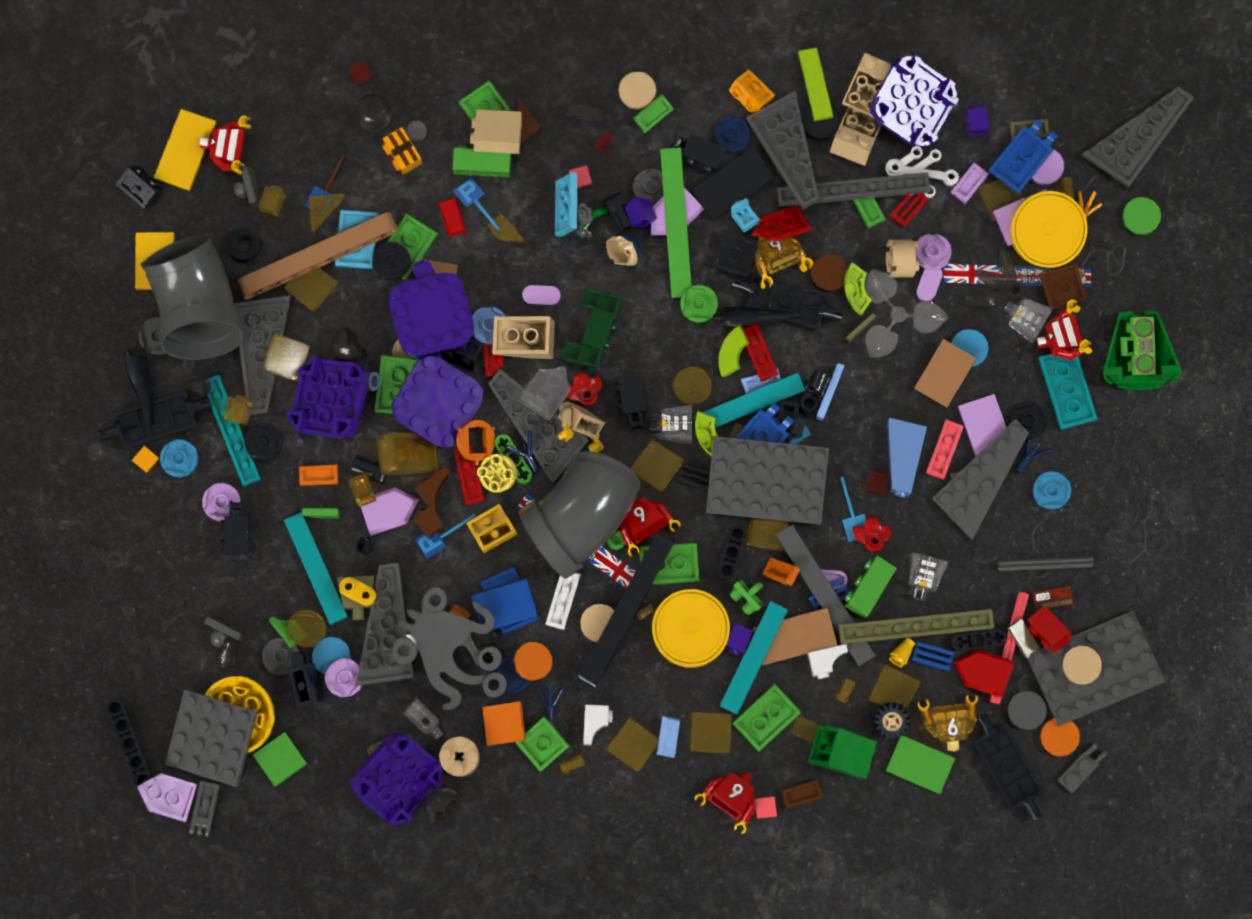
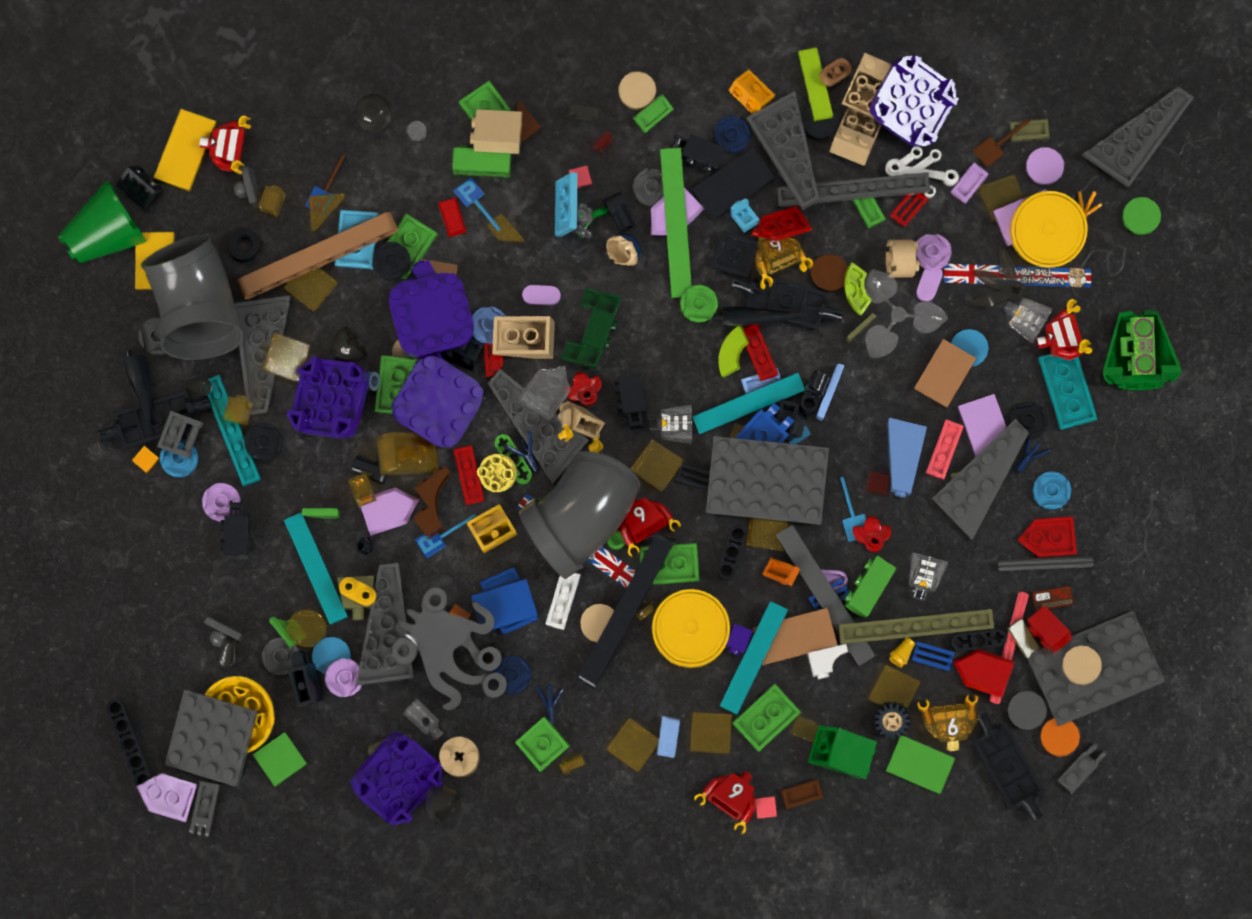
(100, 227): none -> green cone
(174, 432): none -> dark grey plate
(318, 475): orange tile -> none
(360, 72): clear red tile -> none
(402, 151): brick -> none
(488, 440): orange piece -> none
(504, 723): orange tile -> none
(533, 661): orange tile -> none
(595, 719): white arch -> none
(640, 212): dark purple brick -> none
(692, 385): clear yellow tile -> none
(705, 431): lime tile -> none
(742, 590): bright green hips -> none
(835, 72): none -> medium nougat plate
(845, 690): clear yellow pin -> none
(976, 120): dark purple brick -> none
(990, 152): none -> reddish brown piece
(1023, 157): blue tile -> none
(1050, 537): none -> red tile
(1063, 285): reddish brown plate -> none
(1067, 186): clear yellow pin -> none

